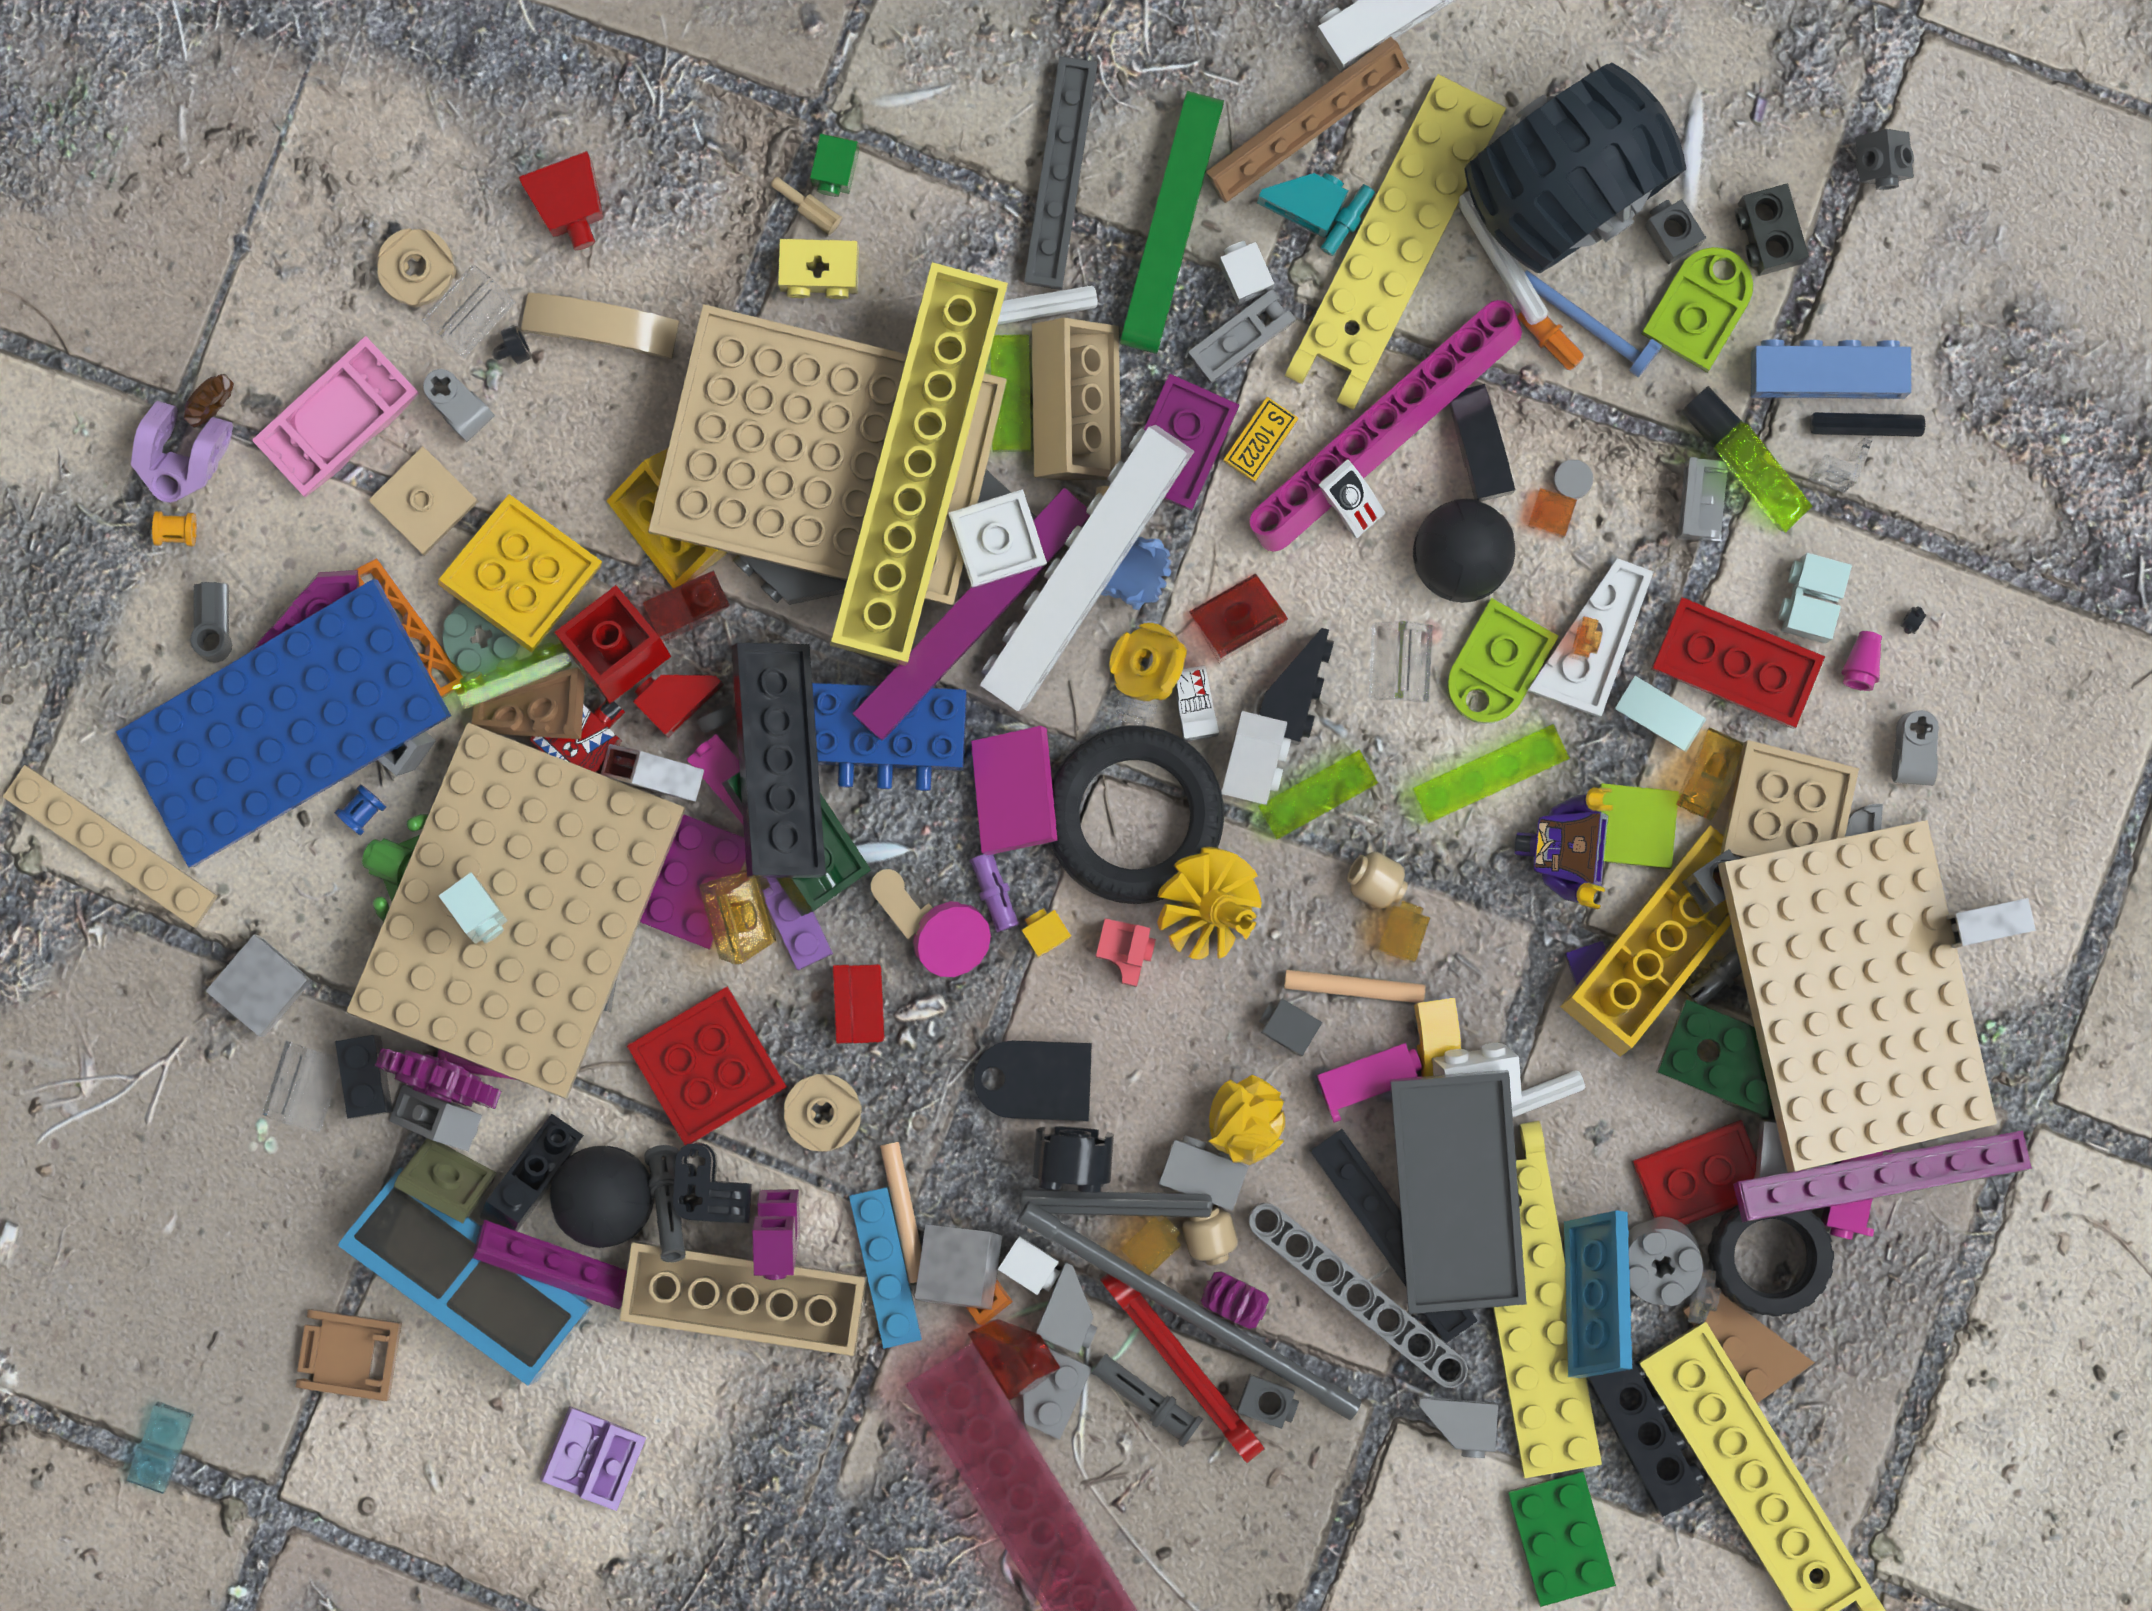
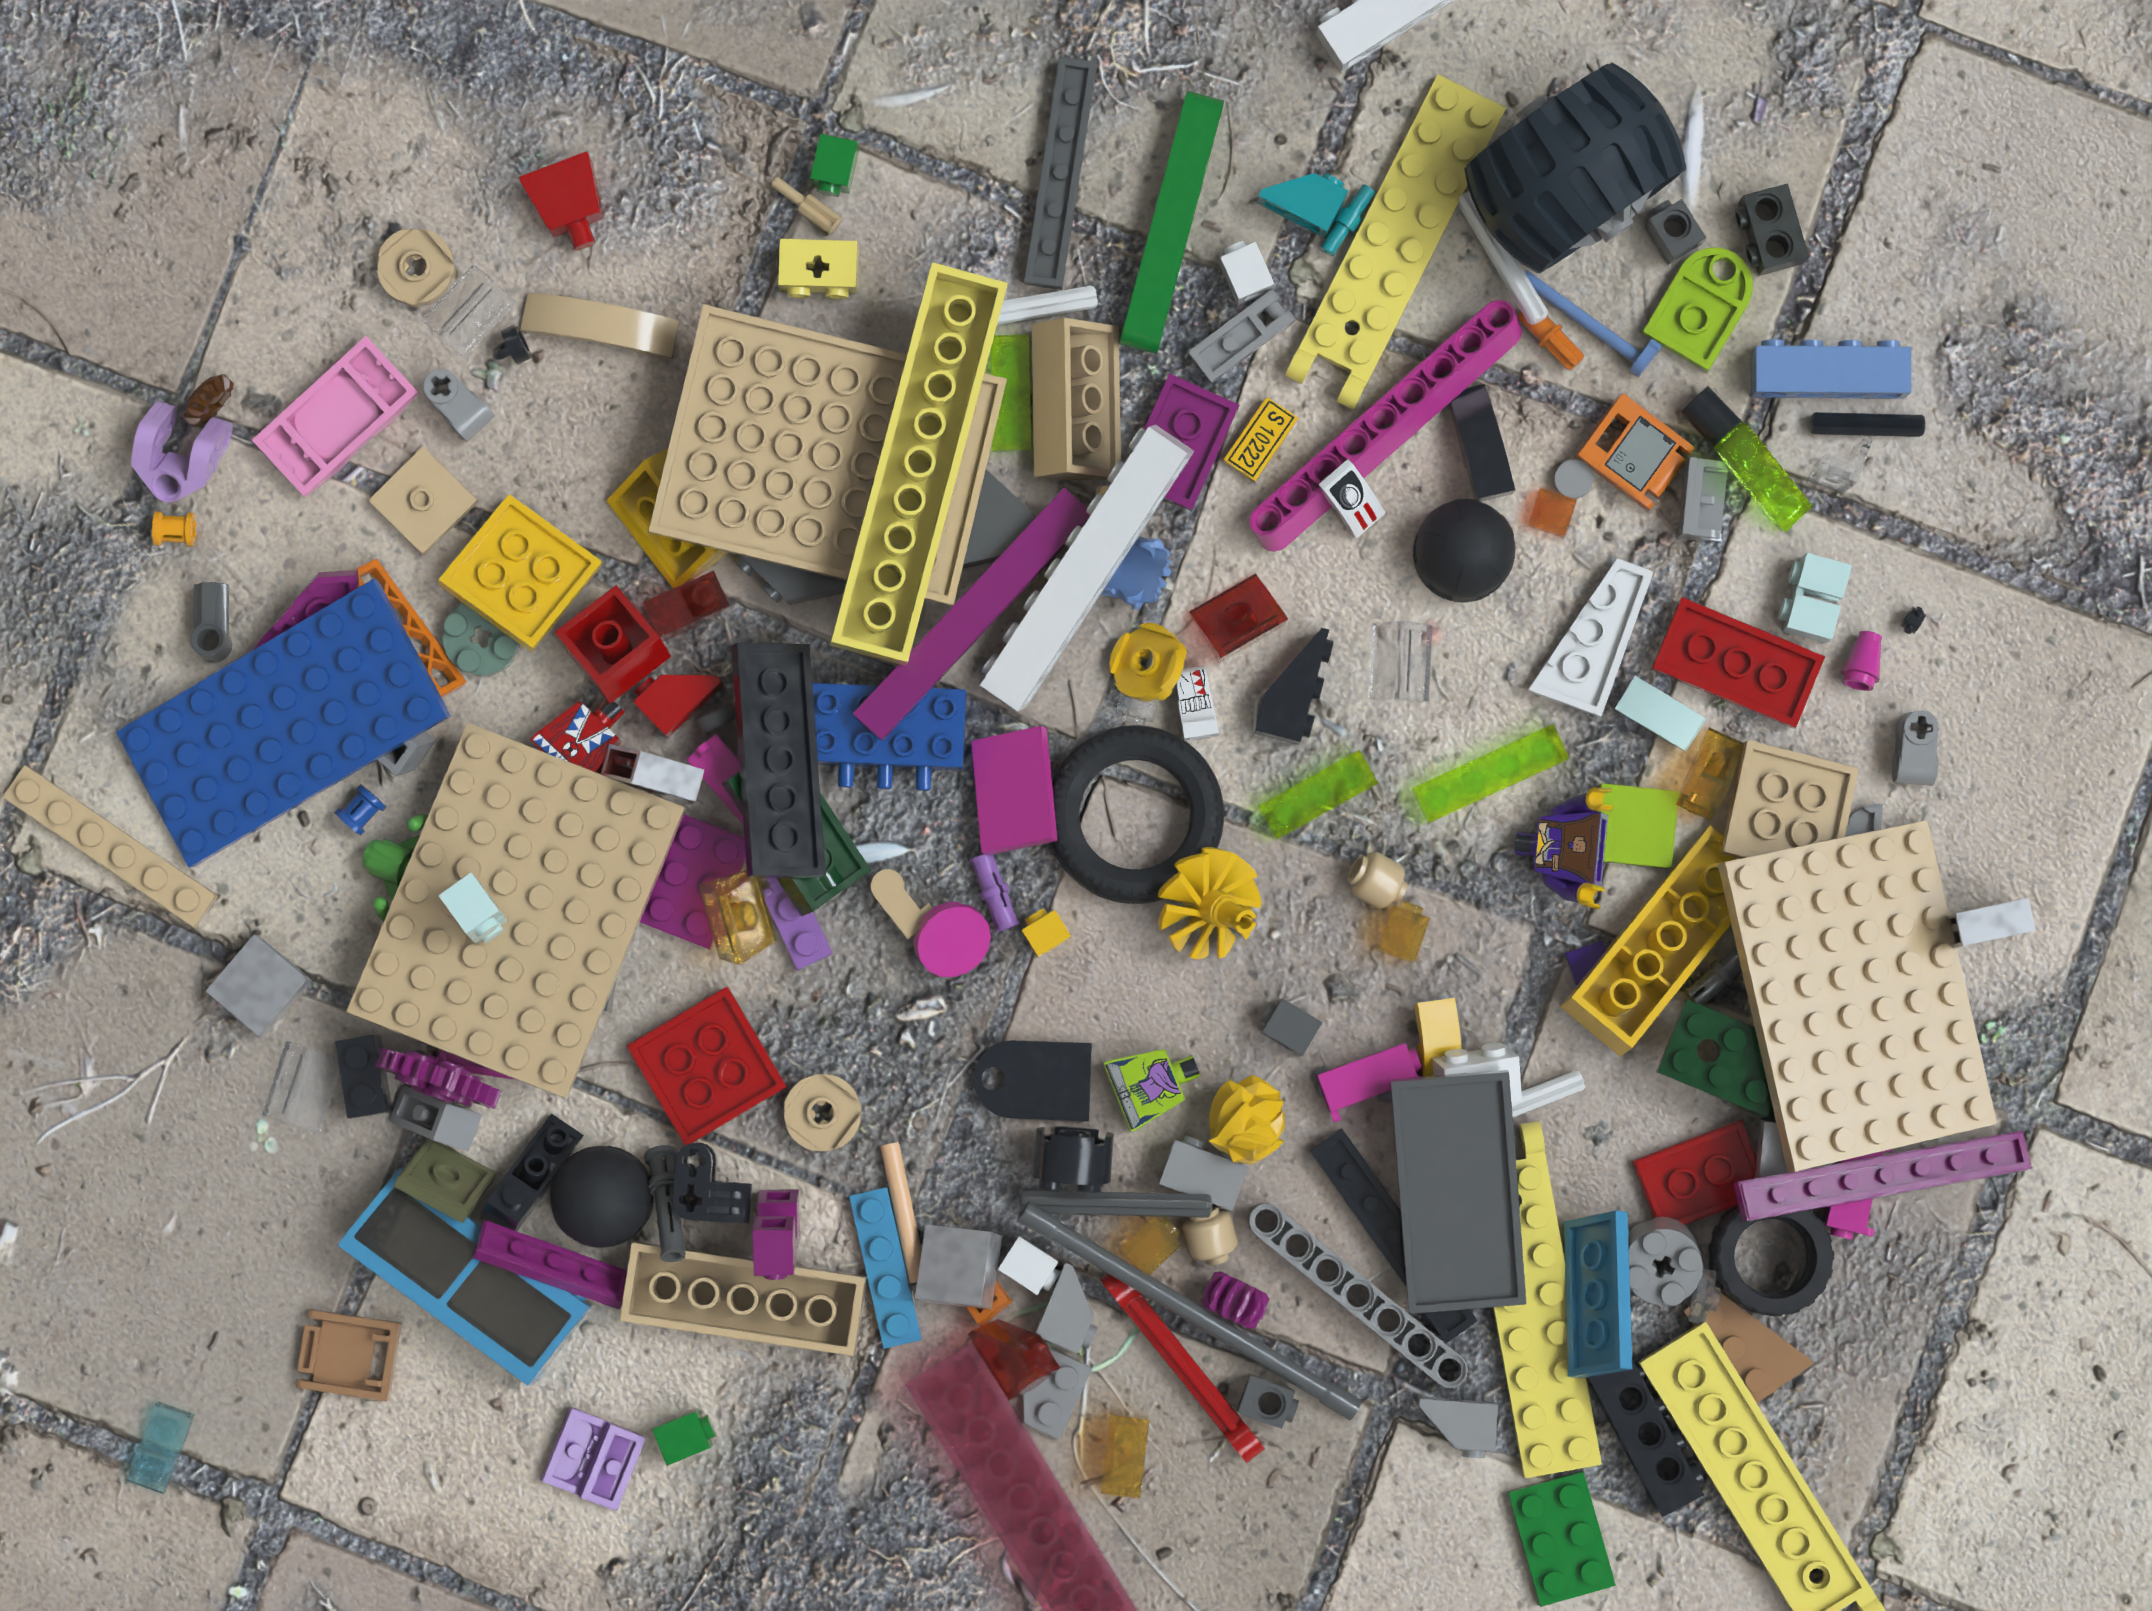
(511, 674): clear neon green plate -> none
(537, 709): medium nougat wing -> none
(684, 1436): none -> green brick
(858, 1004): red panel -> none
(997, 538): white tile -> none
(1125, 1455): none -> clear yellow brick
(1126, 947): coral brick -> none
(1149, 1084): none -> torso
(1164, 1414): dark grey pin -> none
(1255, 757): white brick -> none
(1307, 119): medium nougat tile -> none
(1354, 986): light nougat piece -> none
(1499, 661): lime tile -> none
(1586, 639): clear orange plate -> none
(1640, 457): none -> container
(1702, 885): dark grey brick -> none
(1884, 158): dark grey brick -> none

